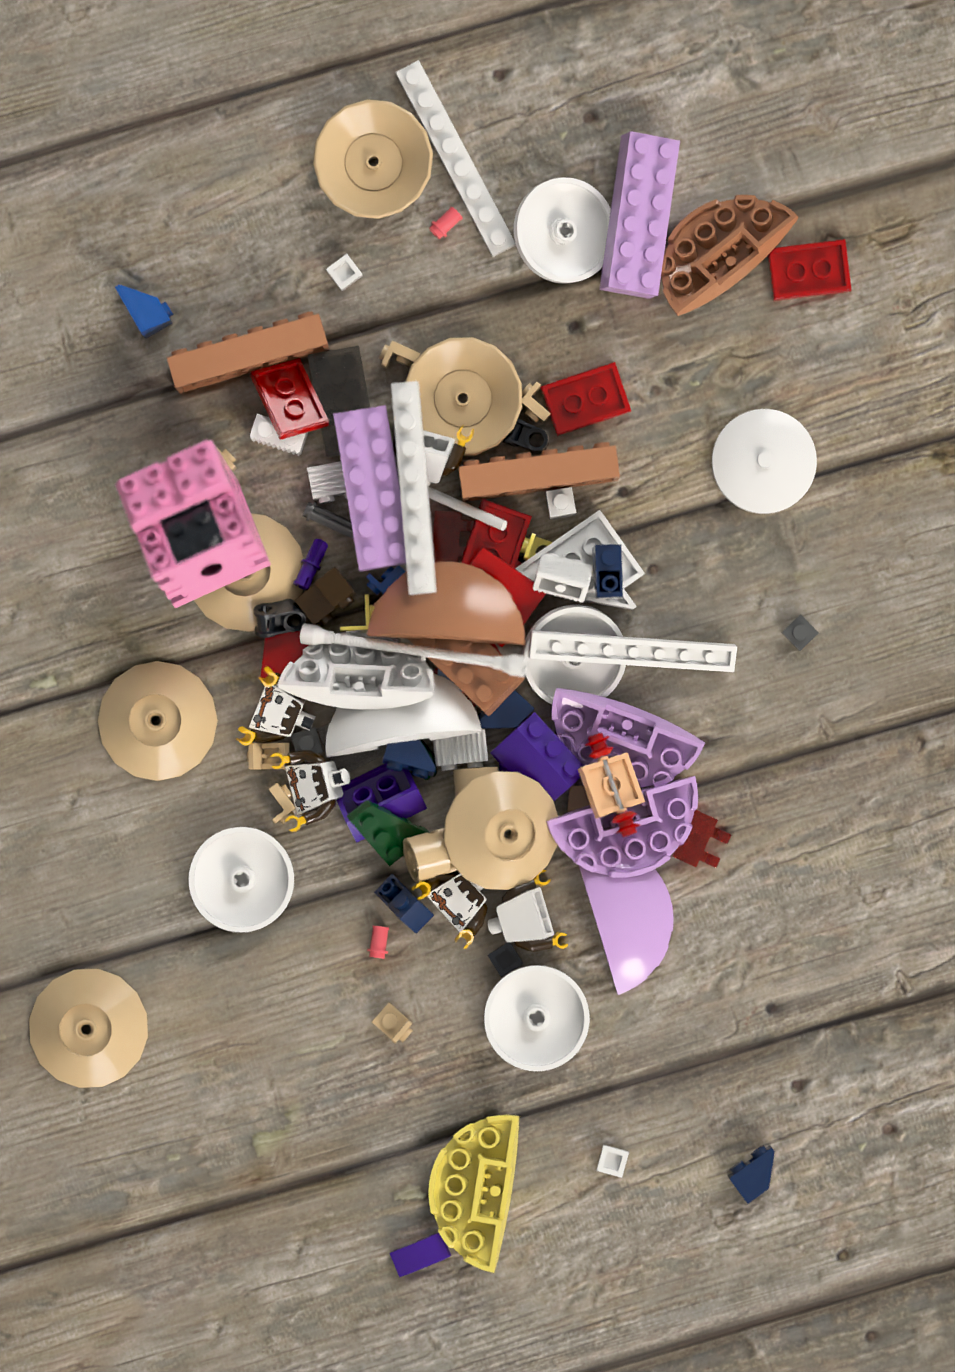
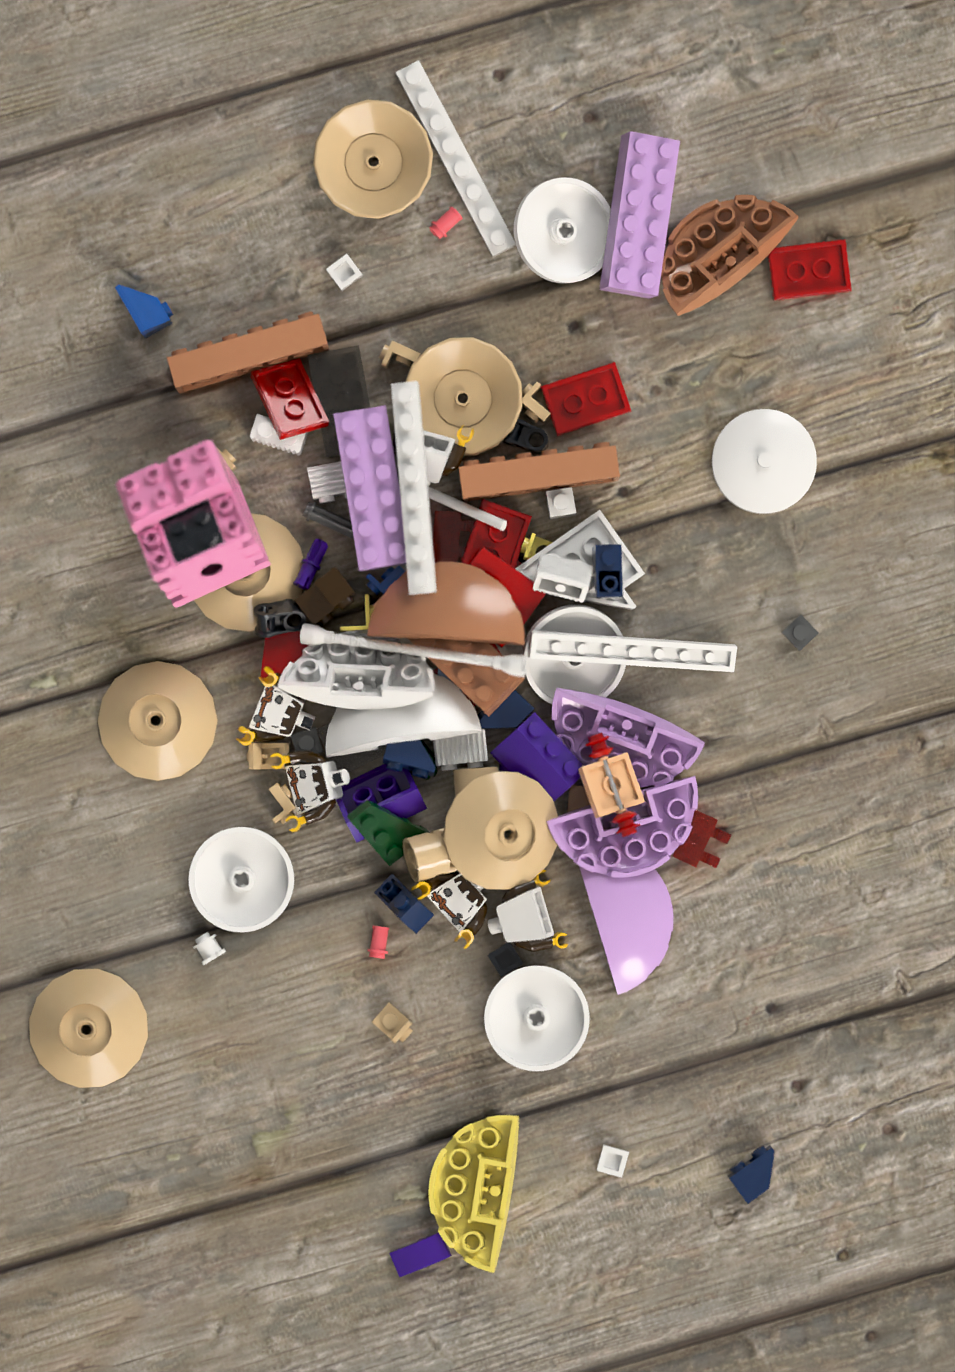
(208, 947): none -> white brick

